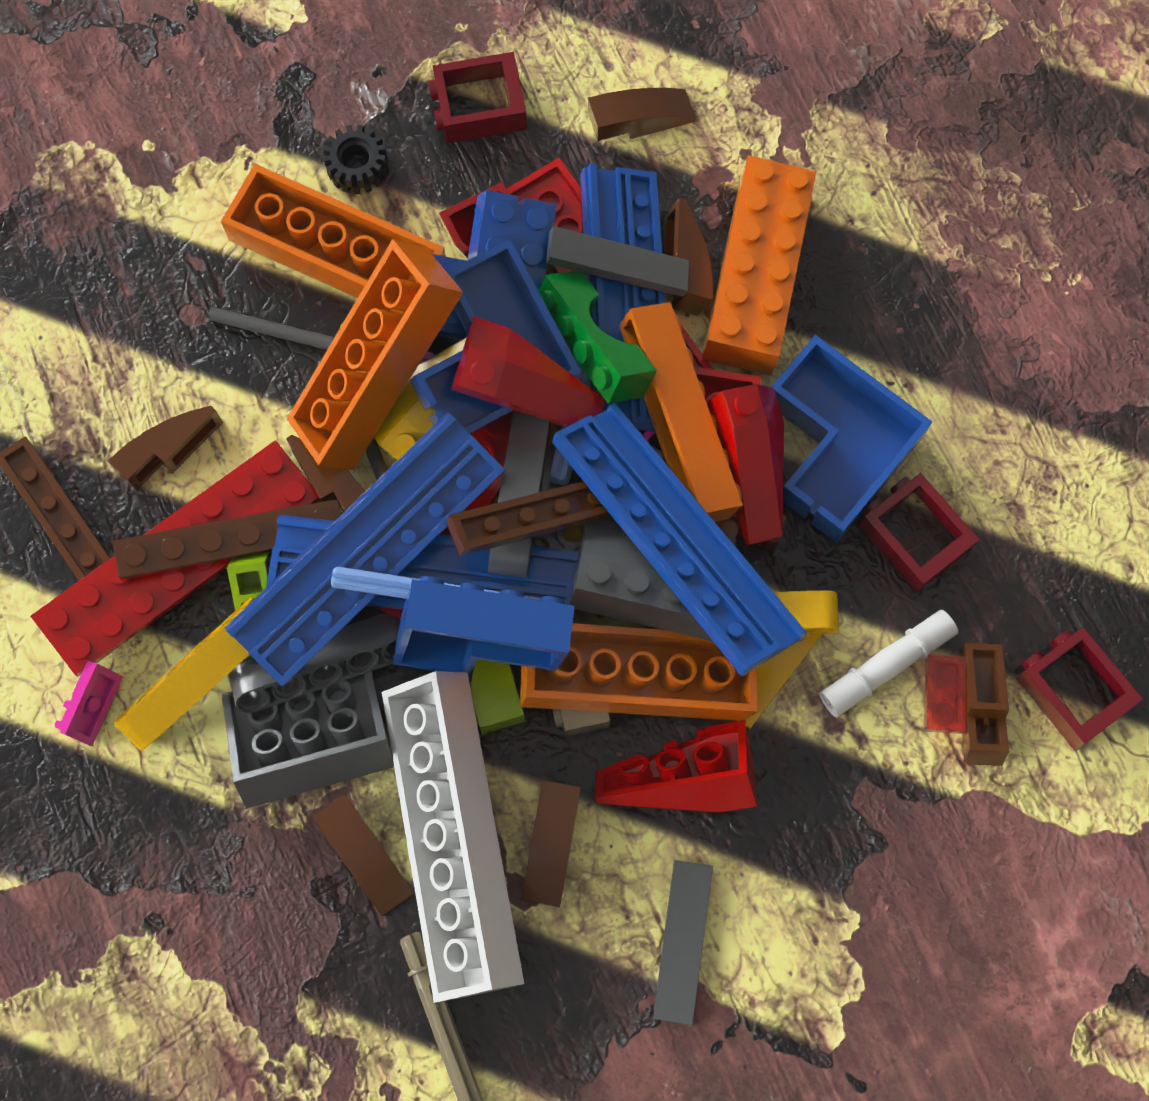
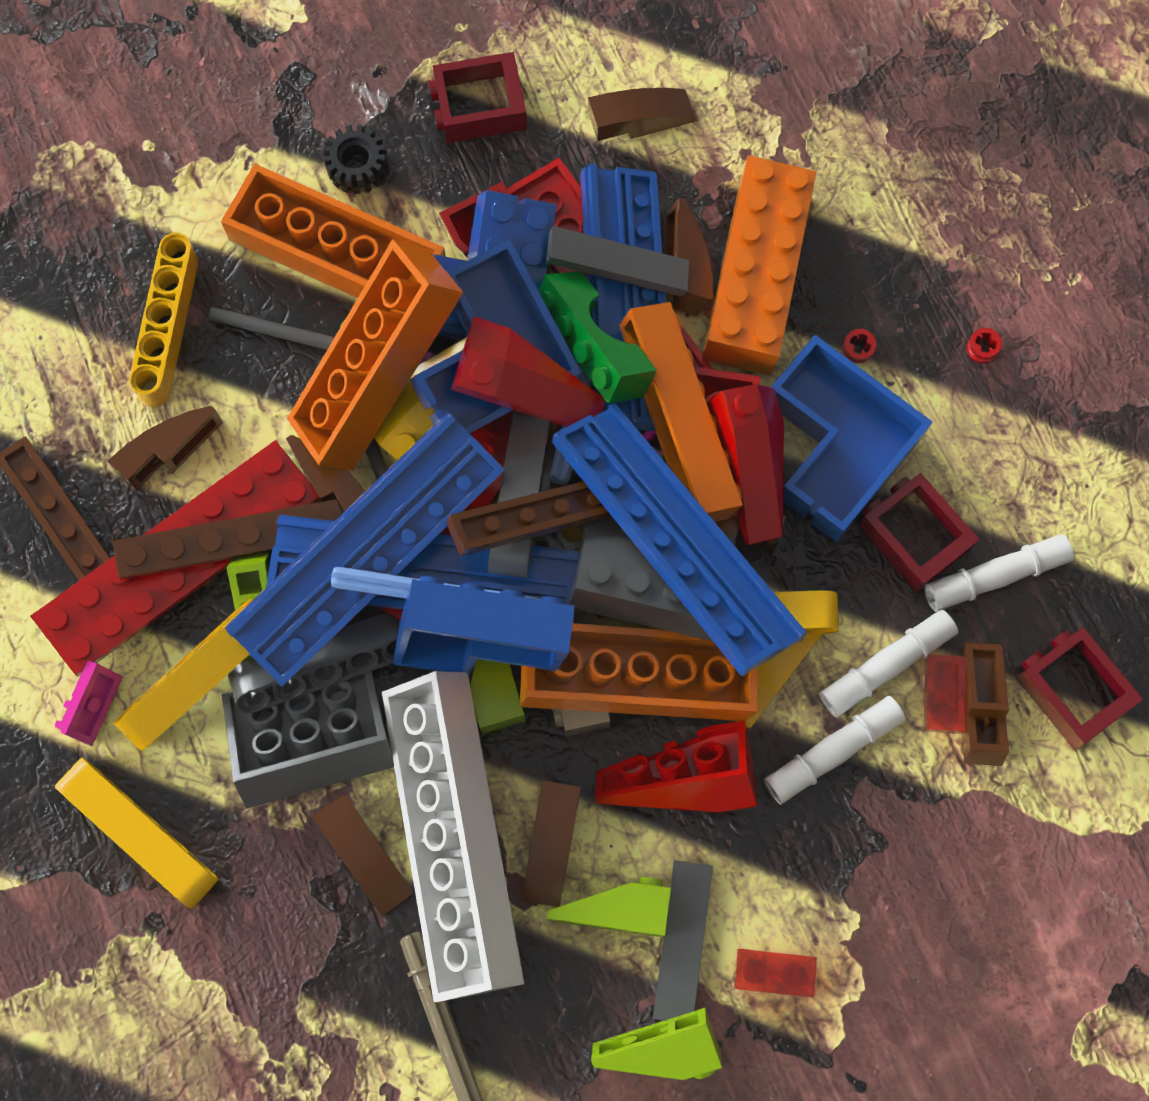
(136, 833): none -> yellow beam
(169, 334): none -> yellow beam
(627, 908): none -> lime slope
(667, 1049): none -> lime slope
(775, 973): none -> clear red plate
(834, 749): none -> white piece
(870, 344): none -> red bush
(994, 343): none -> red bush
(999, 572): none -> white piece

